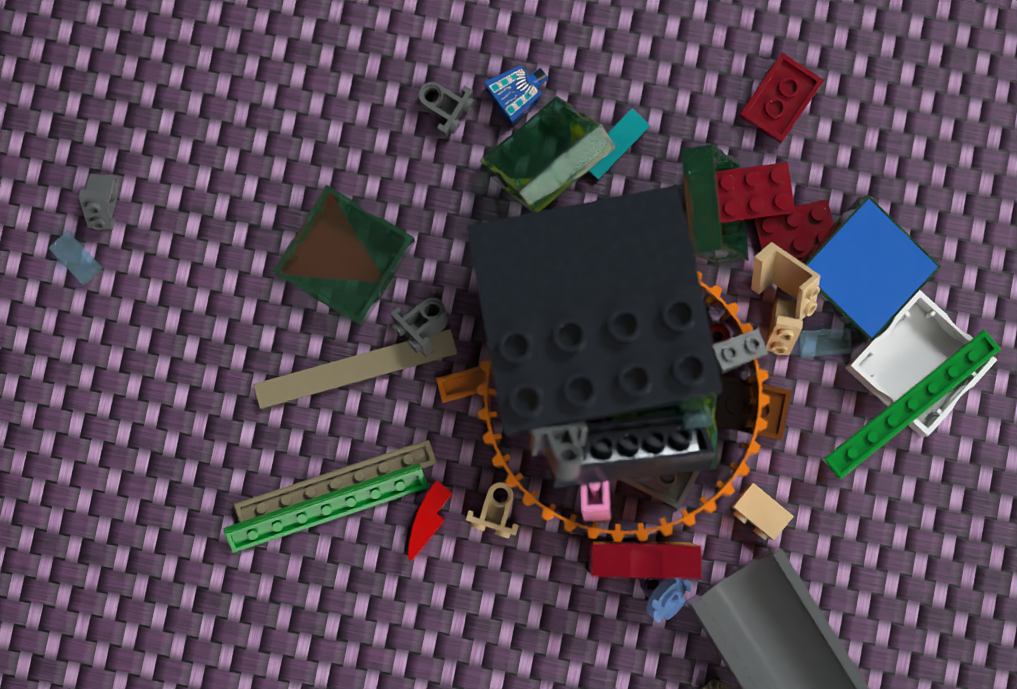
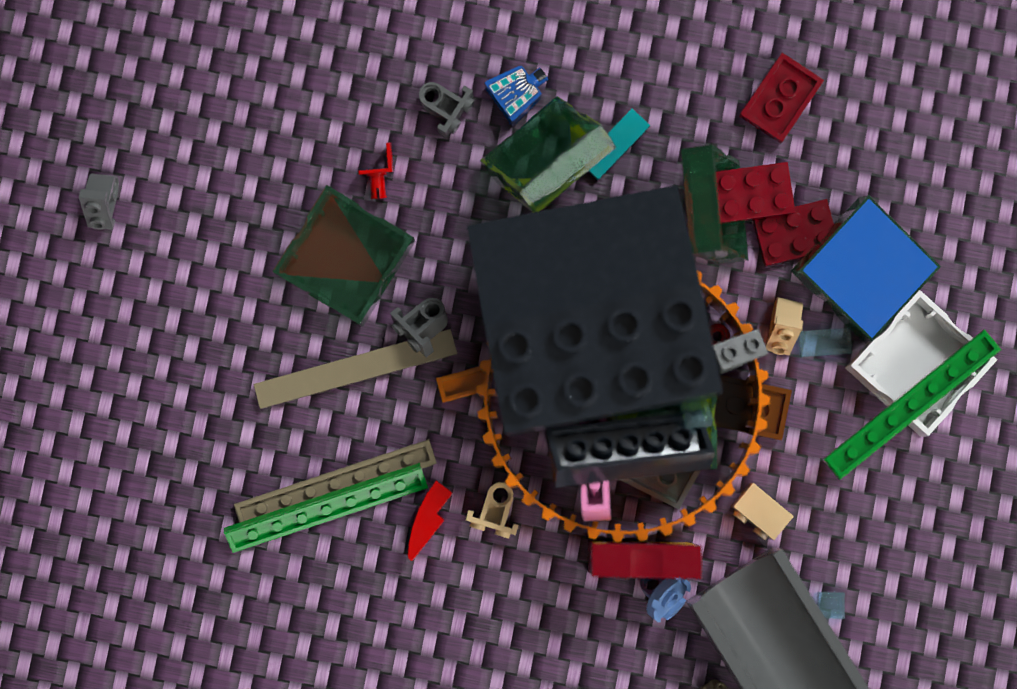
(75, 258): clear light blue tile -> none
(377, 177): none -> red bracket
(561, 447): dark grey pin -> none
(788, 274): tan panel -> none
(832, 604): none -> clear light blue tile

